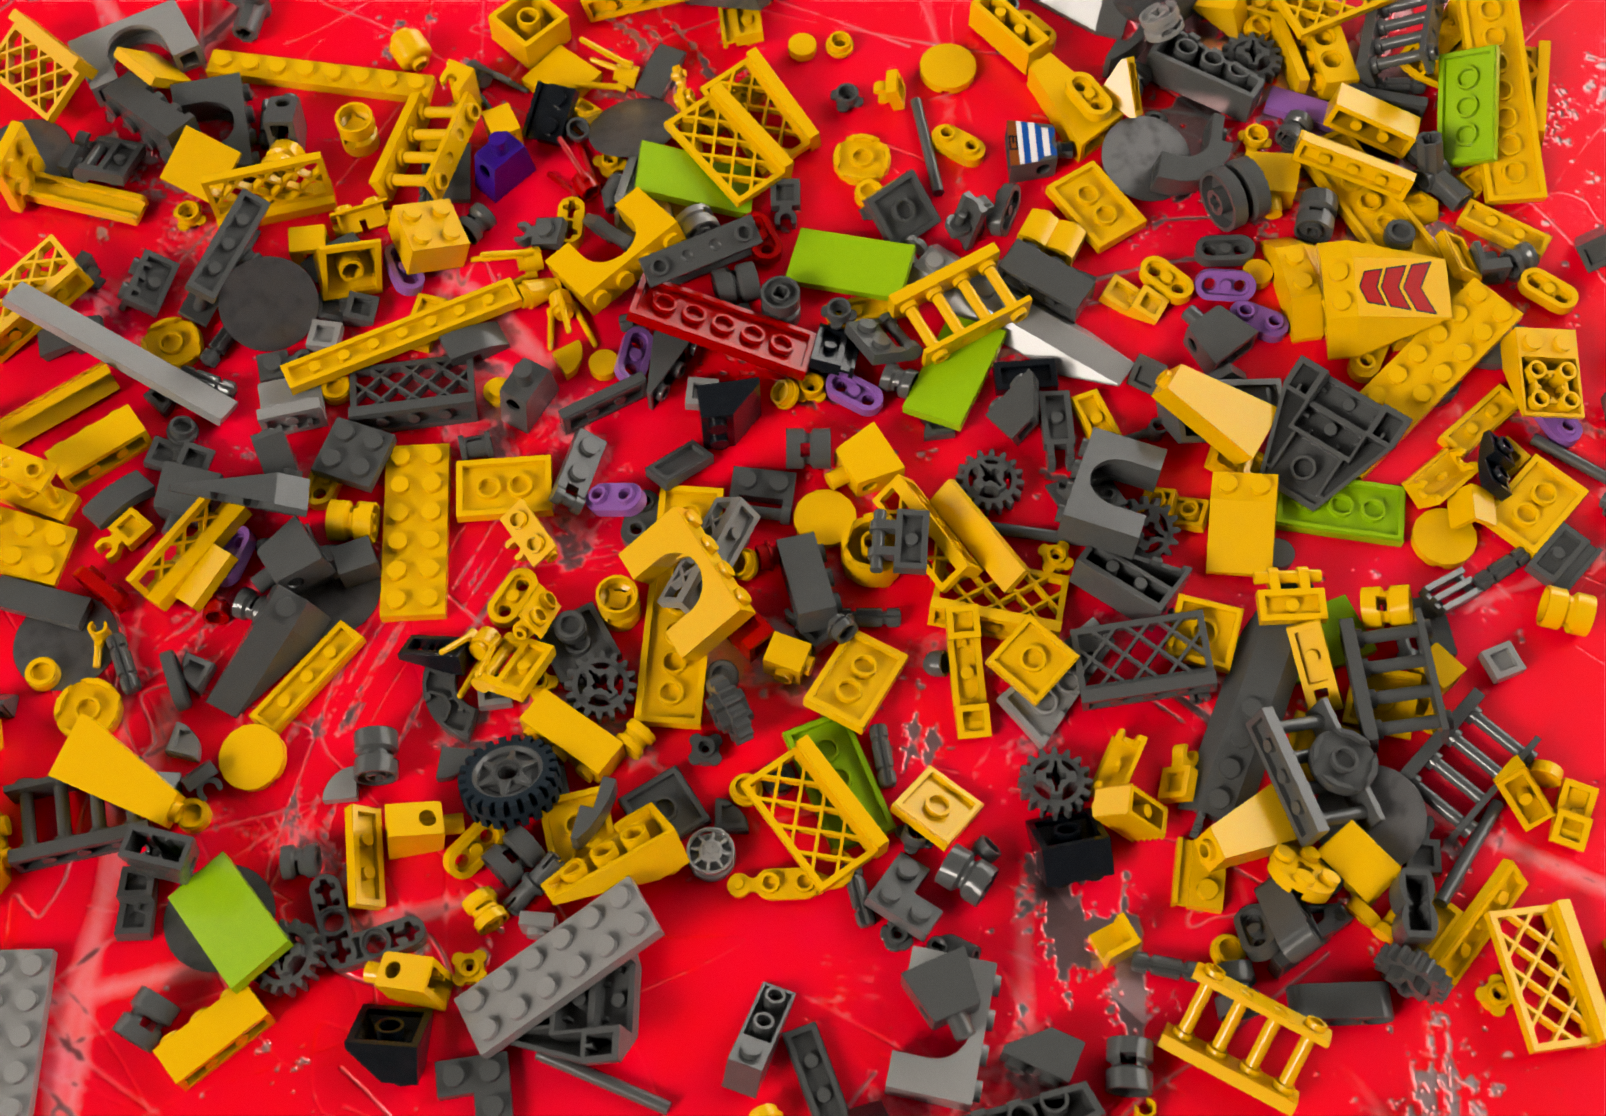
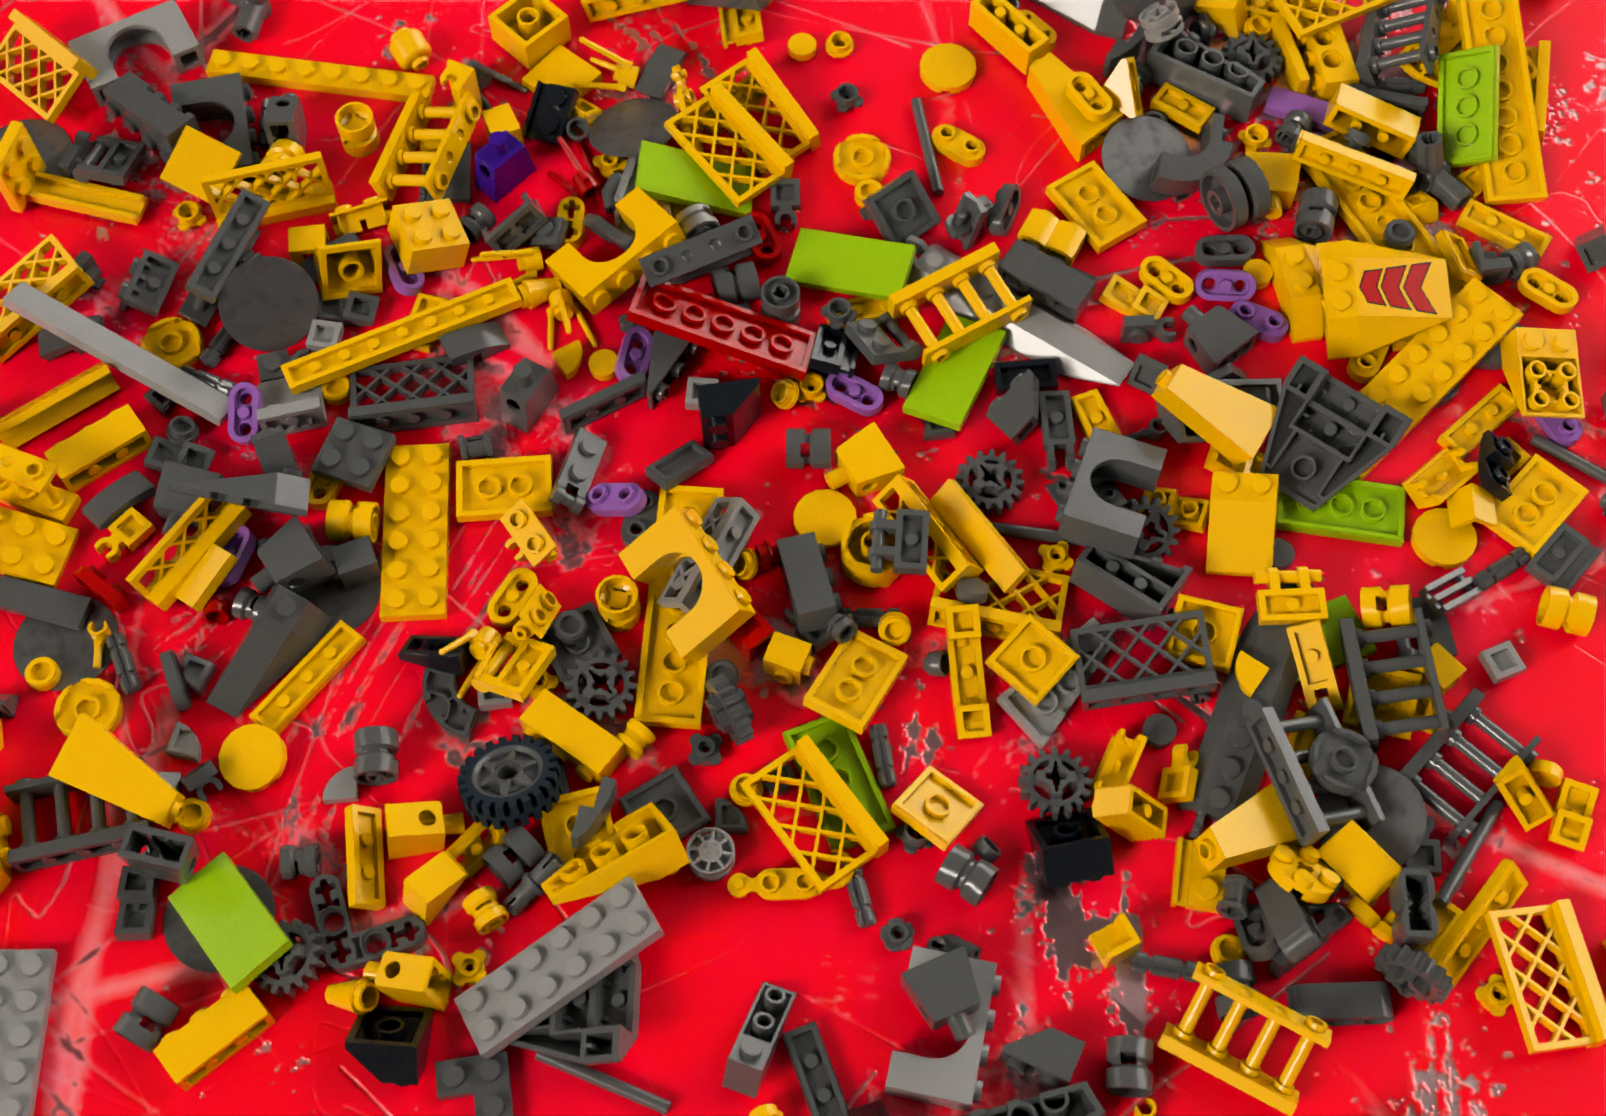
(150, 67): yellow tile -> none
(243, 415): none -> medium lavender plate
(354, 996): none -> yellow cone
(432, 886): none -> yellow slope
(451, 761): dark grey tile -> none
(492, 391): yellow plate -> none
(517, 226): none -> dark grey hinge
(536, 923): light grey plate -> none
(768, 488): dark grey plate -> none
(891, 90): yellow tile -> none
(894, 628): none -> yellow tile
(897, 900): dark grey plate -> none
(972, 591): none -> dark grey tile
(1033, 150): torso -> none
(1142, 328): none -> dark grey plate
(1159, 730): none -> dark grey tile
(1182, 107): none -> yellow plate
(1204, 28): none -> dark grey plate
(1235, 897): none -> dark grey bush
(1249, 673): none -> yellow tile
(1357, 139): none -> dark grey plate

